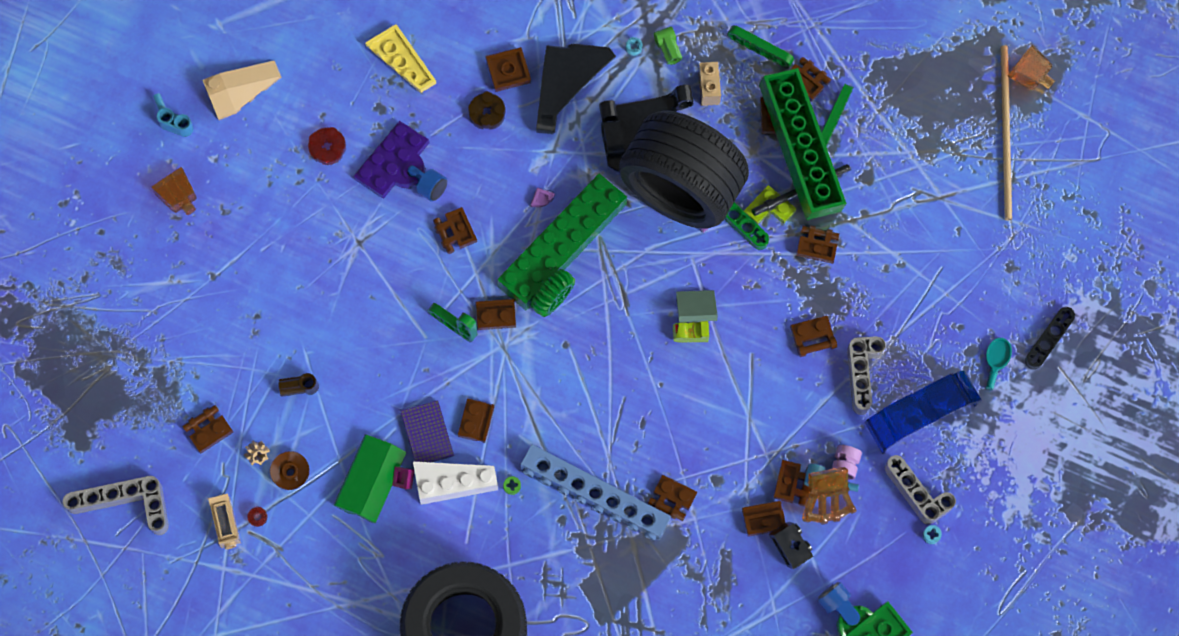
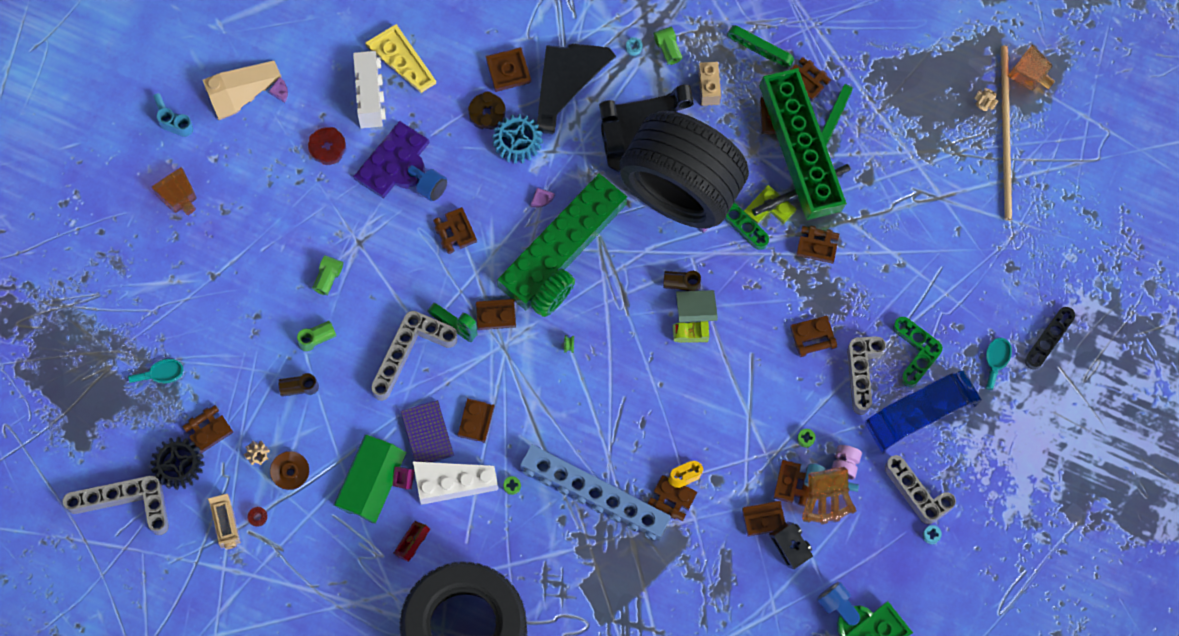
(161, 372): none -> teal piece
(169, 465): none -> black gear
(279, 90): none -> medium lavender tile
(317, 335): none -> bright green piece
(328, 271): none -> bright green piece
(368, 90): none -> white wedge
(405, 348): none -> light grey beam
(411, 541): none -> dark red plate
(504, 131): none -> dark azure gear
(569, 344): none -> bright green bush
(680, 280): none -> dark brown piece
(687, 476): none -> yellow beam
(801, 440): none -> bright green bush
(924, 353): none -> green beam
(986, 99): none -> tan gear

